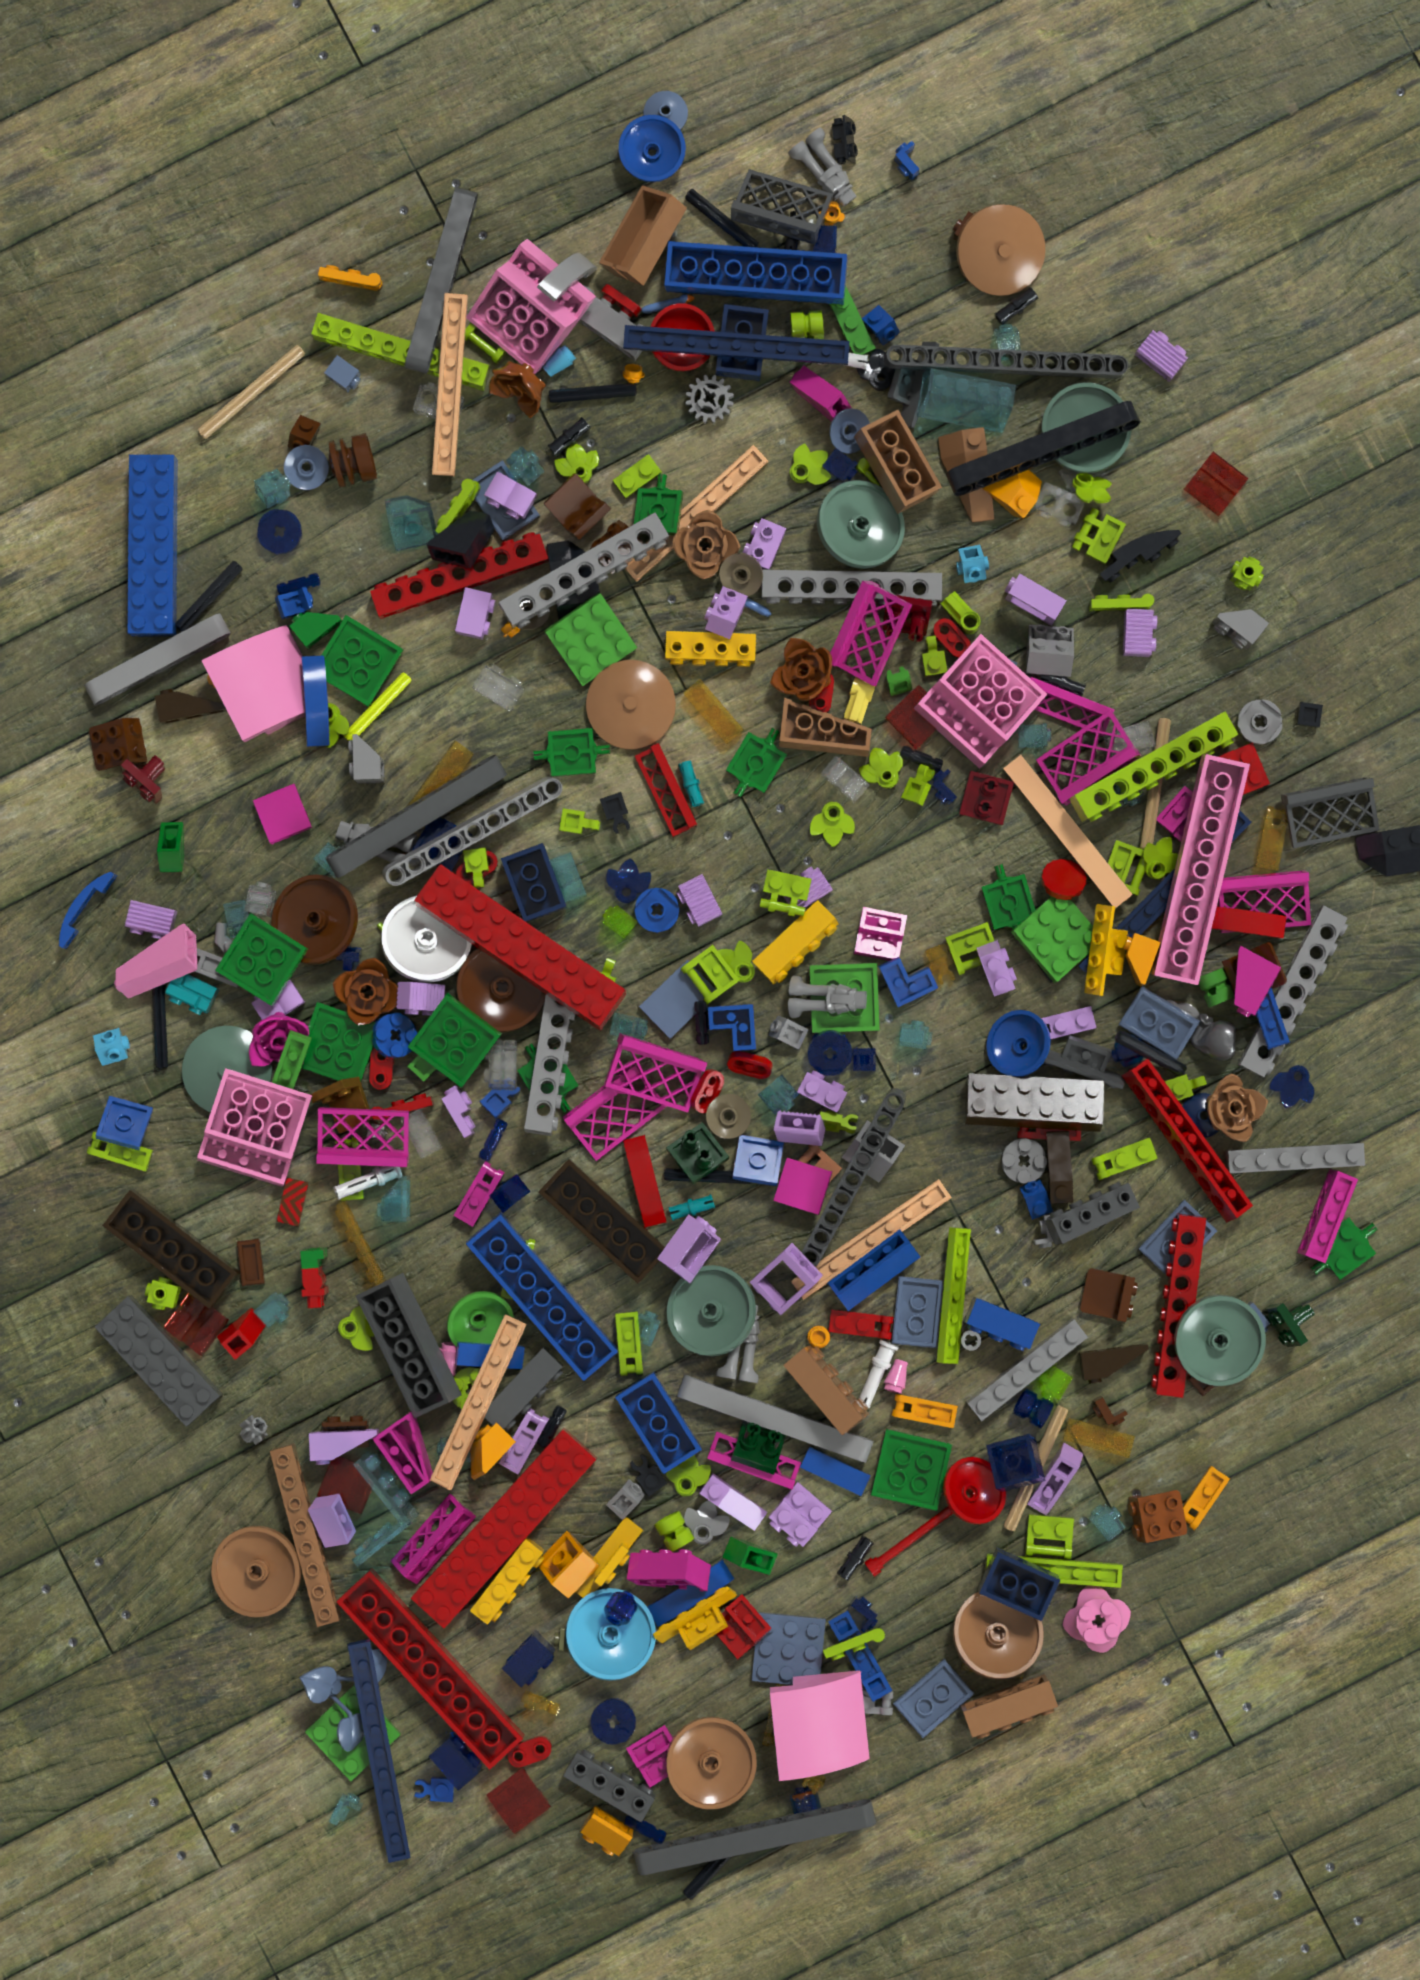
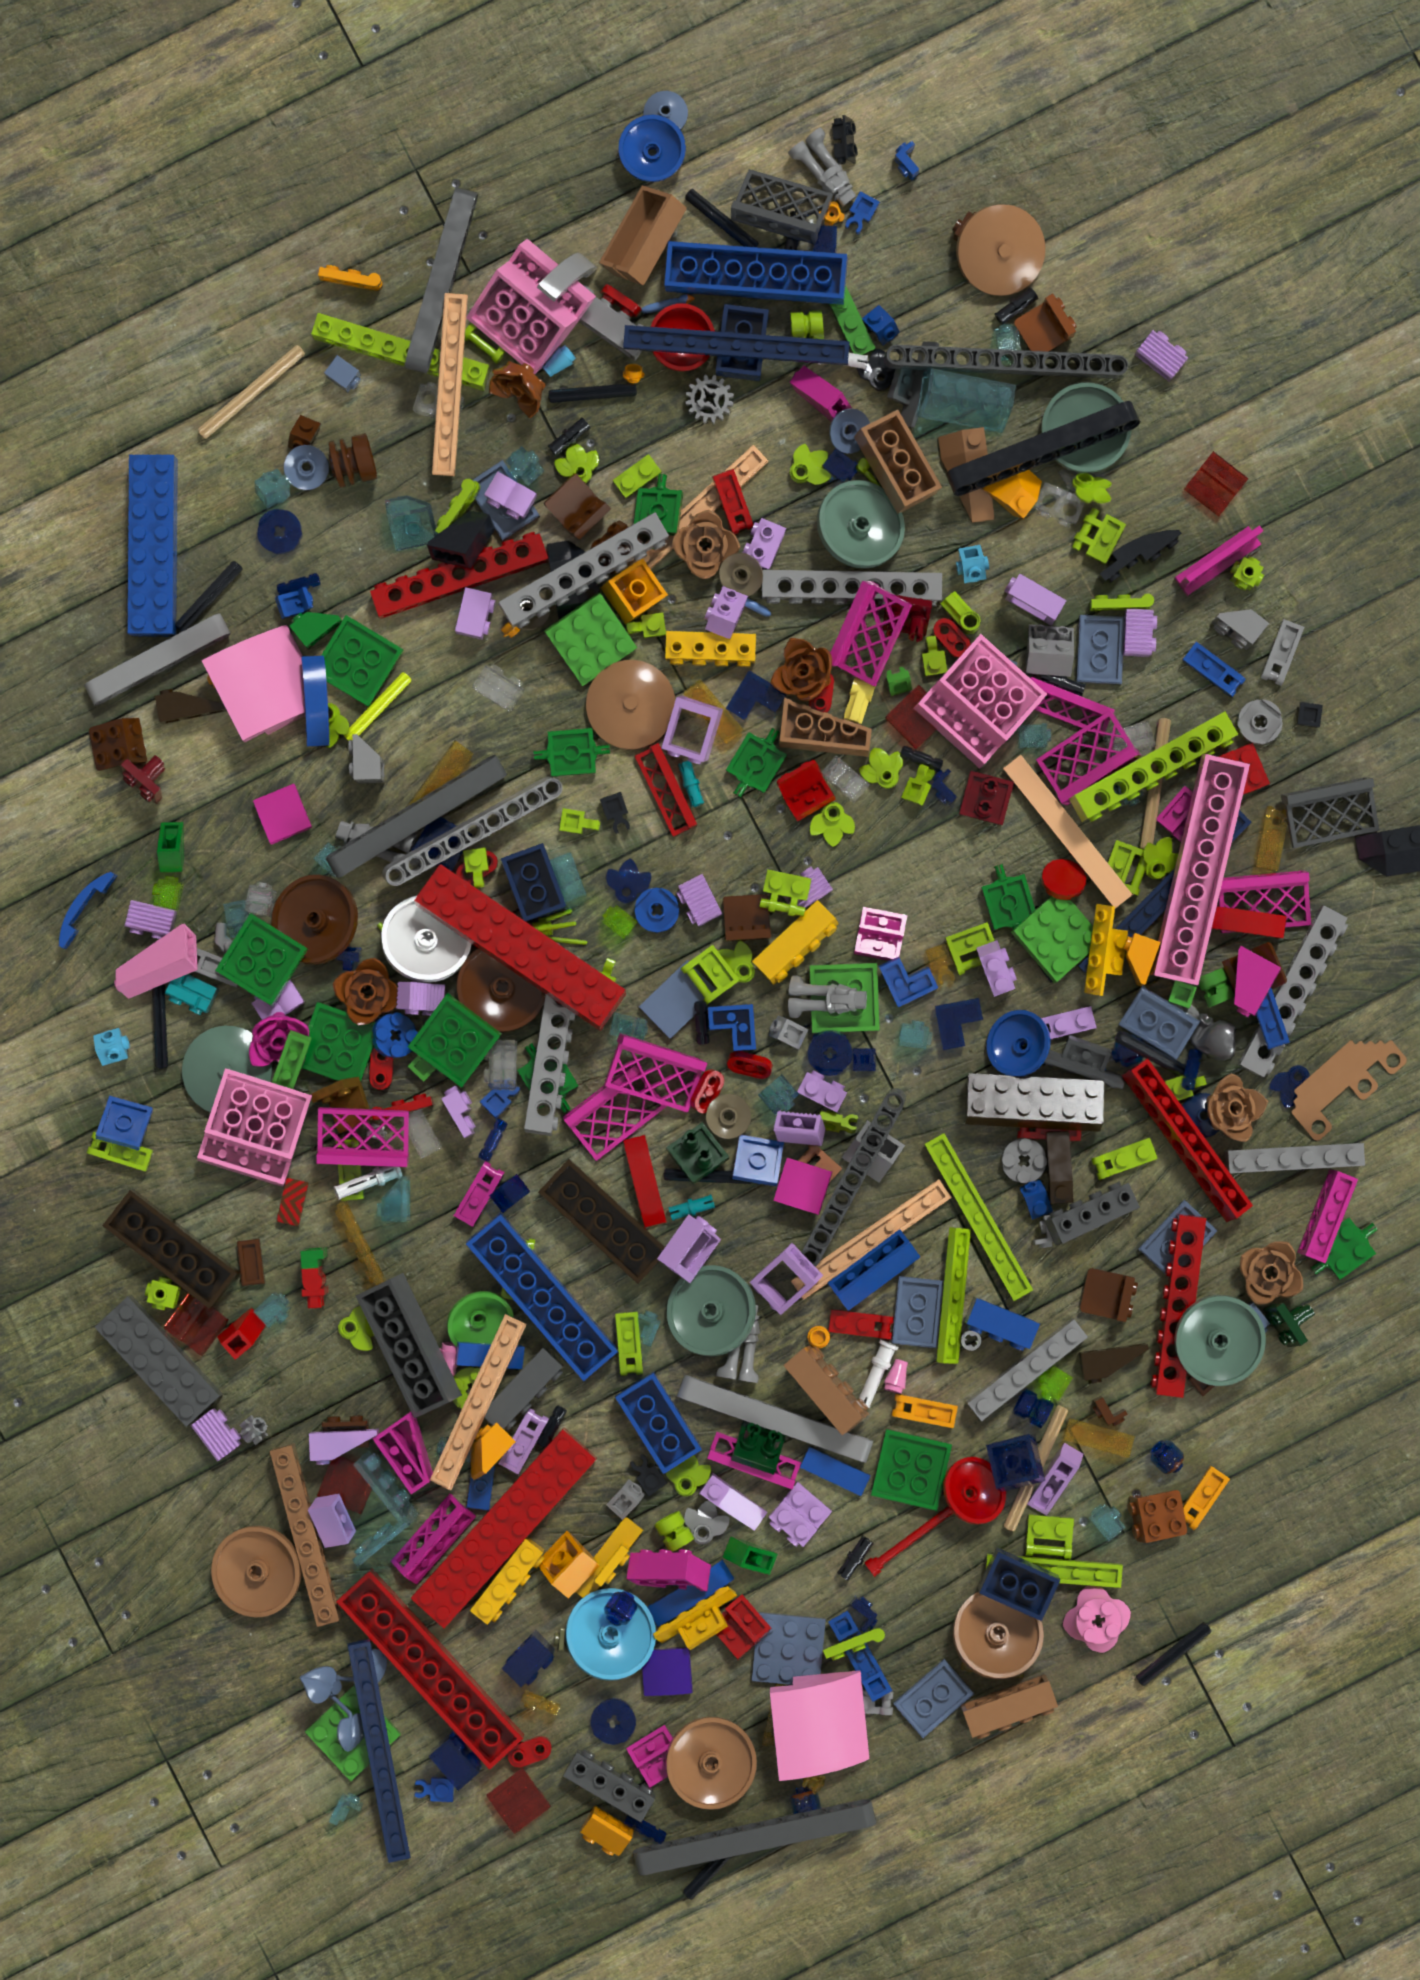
(168, 893): none -> clear neon green brick
(216, 1433): none -> lavender brick
(481, 1490): none -> blue plate
(547, 927): none -> lime plant
(634, 591): none -> light orange slope
(651, 626): none -> lime plate
(668, 1672): none -> dark purple slope
(698, 707): none -> lavender window
(732, 500): none -> red plate
(746, 918): none -> reddish brown bracket
(754, 690): none -> clear blue plate
(805, 790): none -> red bracket
(862, 209): none -> blue plate
(951, 1017): none -> clear blue plate
(978, 1217): none -> lime plate
(1046, 325): none -> dark orange bracket
(1100, 649): none -> sand blue tile
(1167, 1457): none -> clear blue head
(1173, 1654): none -> black axle
(1182, 994): none -> bright green tile
(1191, 1069): none -> clear blue axle
(1213, 669): none -> blue plate
(1219, 560): none -> dark pink fence
(1282, 651): none -> light grey plate
(1287, 1278): none -> medium nougat brick
(1335, 1075): none -> medium nougat piece

